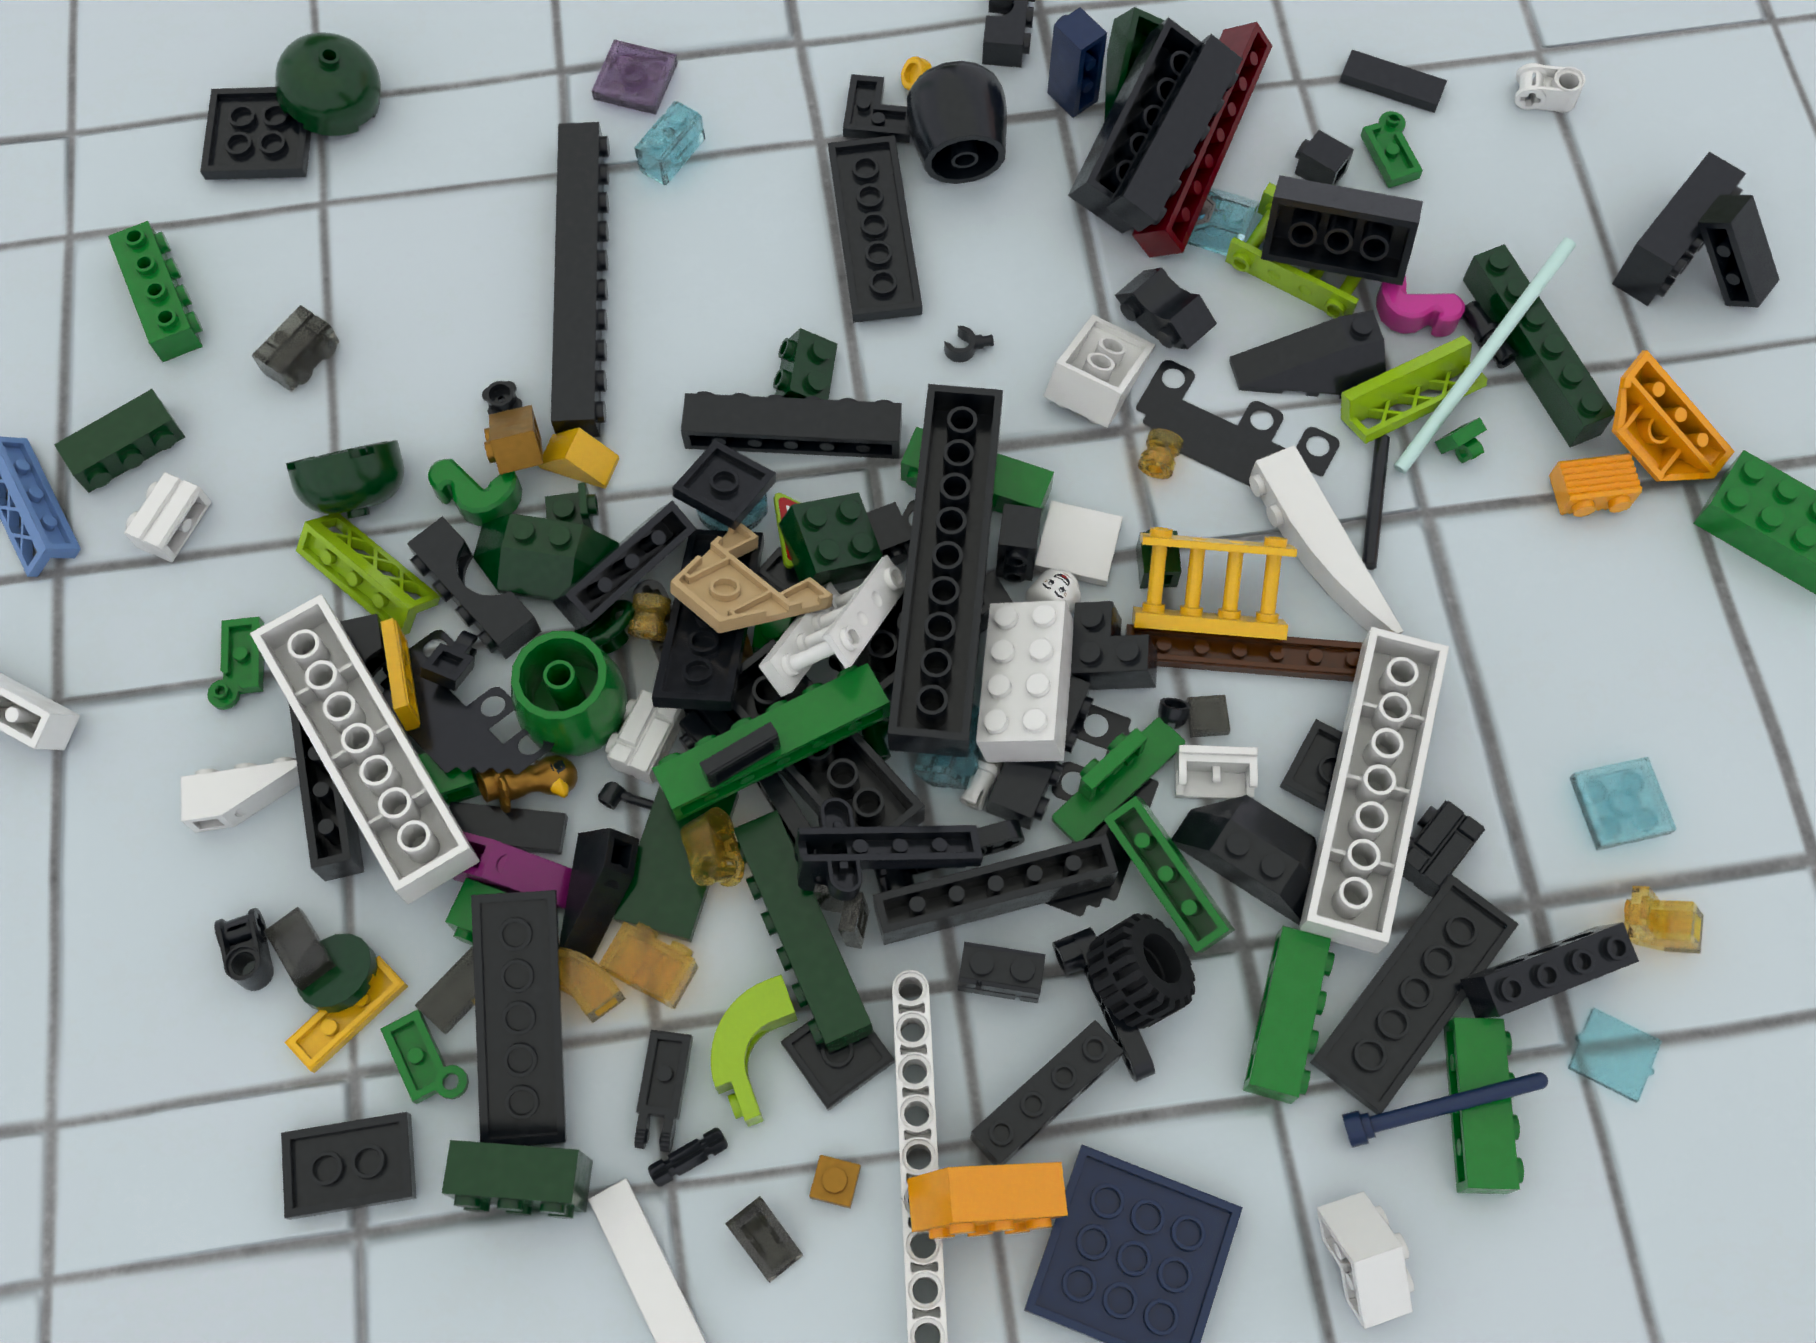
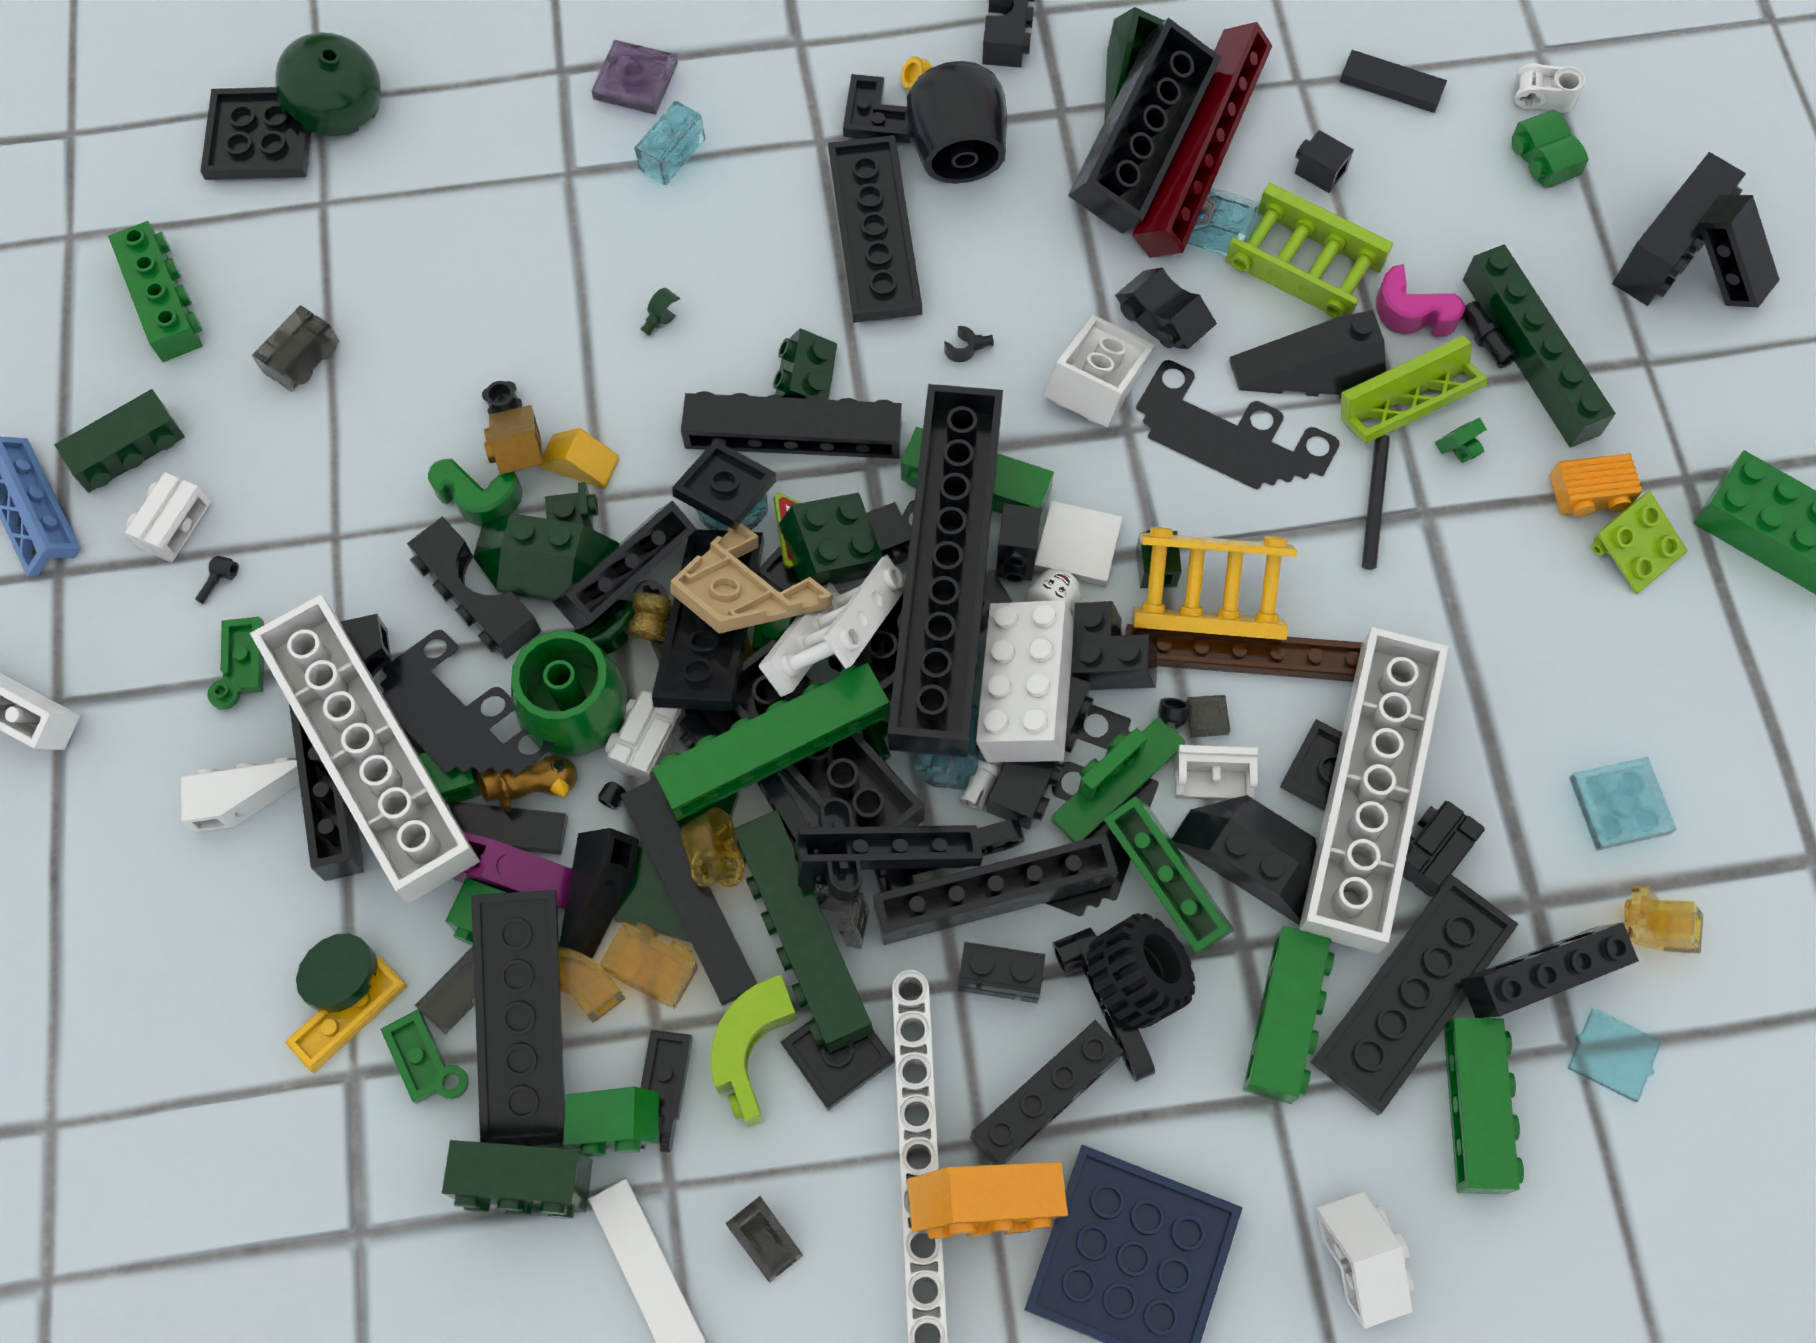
(218, 568): none -> black hand
(241, 943): black piece -> none
(299, 948): clear smoke tile -> none
(348, 478): dark green cylinder -> none
(348, 1165): black plate -> none
(360, 573): lime fence -> none
(400, 674): yellow tile -> none
(452, 664): black plate -> none
(578, 279): black brick -> none
(611, 1119): none -> green brick
(658, 310): none -> dark green piece
(687, 1157): black axle -> none
(692, 902): none -> black tile
(740, 755): black tile -> none
(835, 1181): pearl gold plate -> none
(1076, 61): dark blue brick -> none
(1160, 453): clear yellow wheel -> none
(1175, 134): black brick -> none
(1322, 545): white slope -> none
(1341, 230): black brick -> none
(1363, 1126): dark blue piece -> none
(1391, 150): green hinge -> none
(1484, 355): light aqua piece -> none
(1549, 148): none -> green brick
(1640, 542): none -> lime hinge
(1665, 426): light orange wedge -> none

